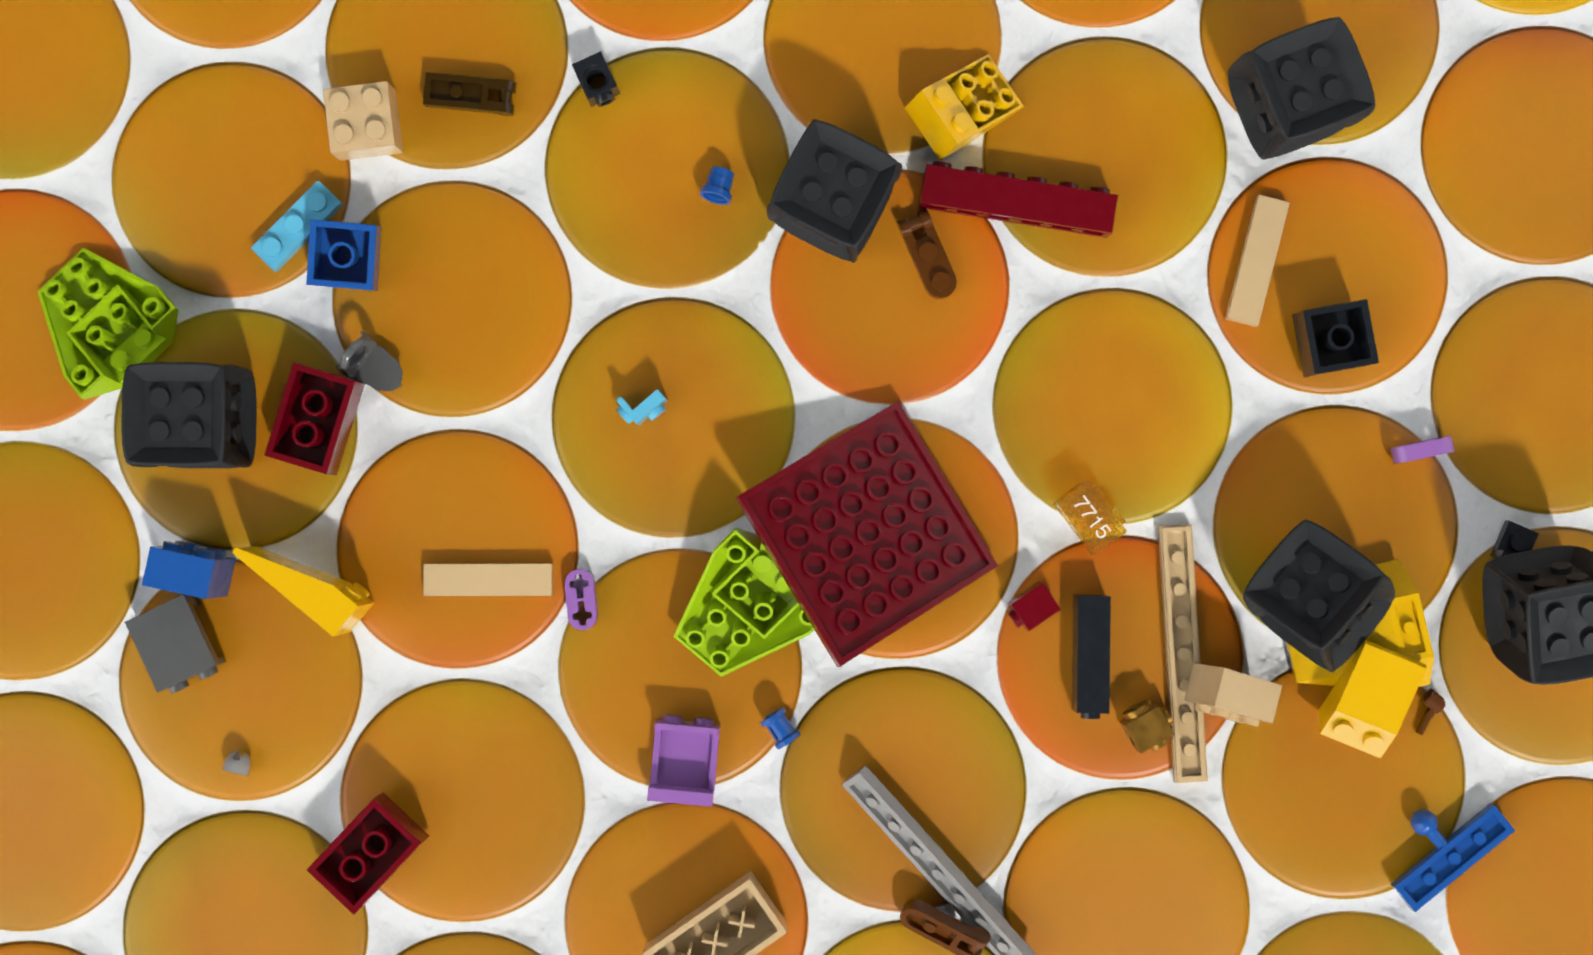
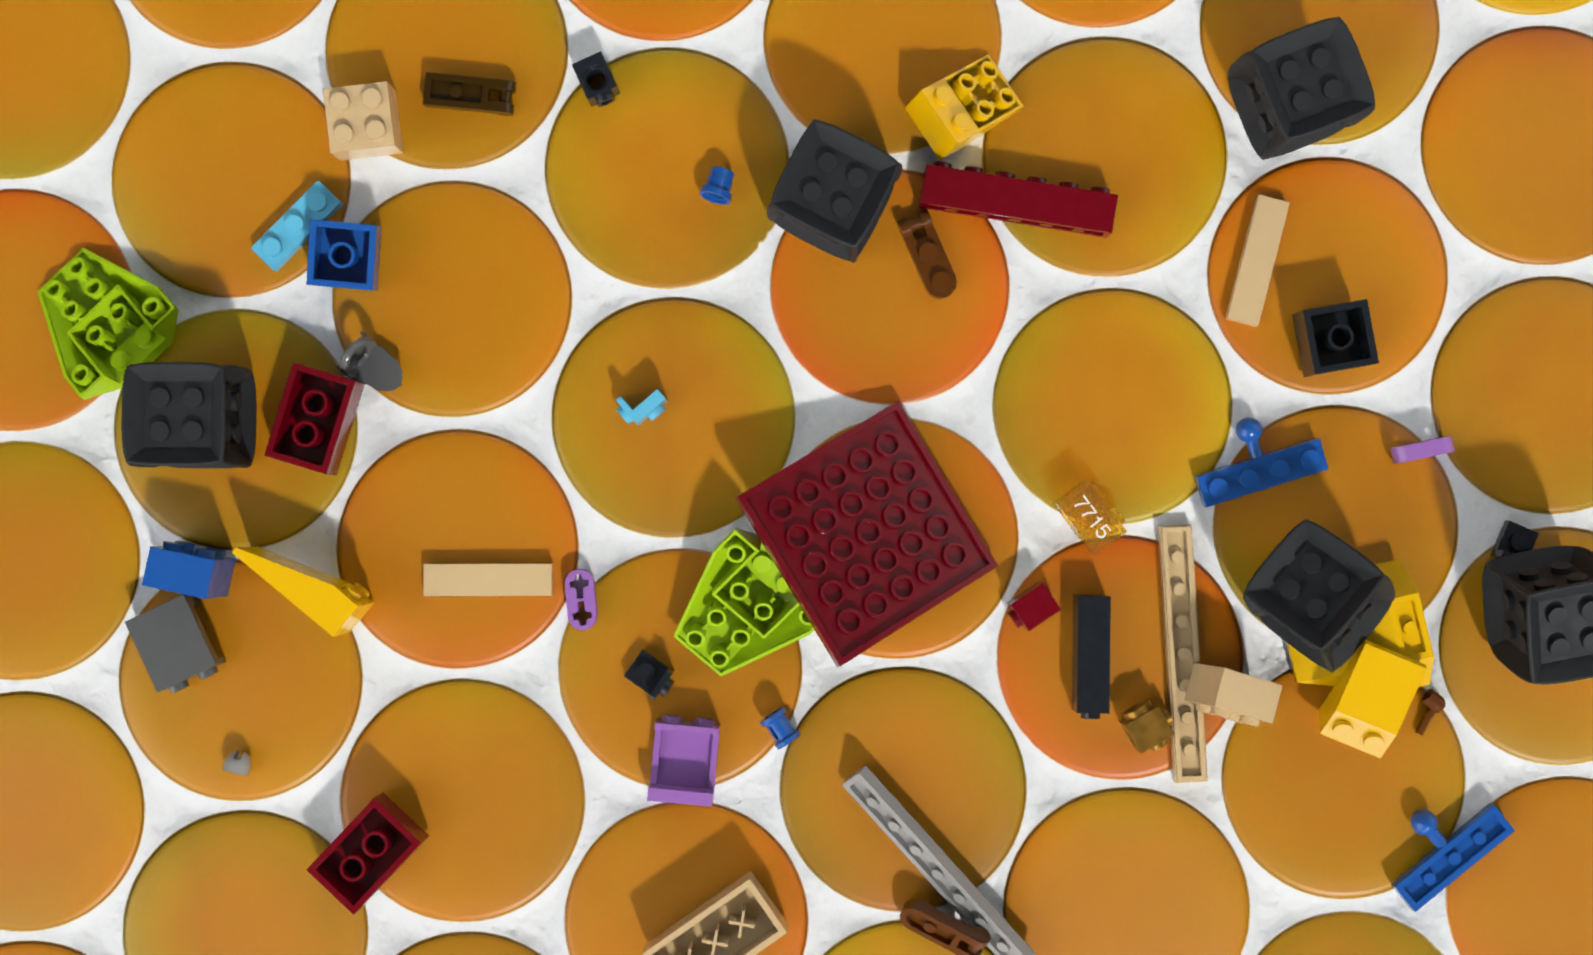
(650, 675): none -> black bracket
(1261, 469): none -> blue plate

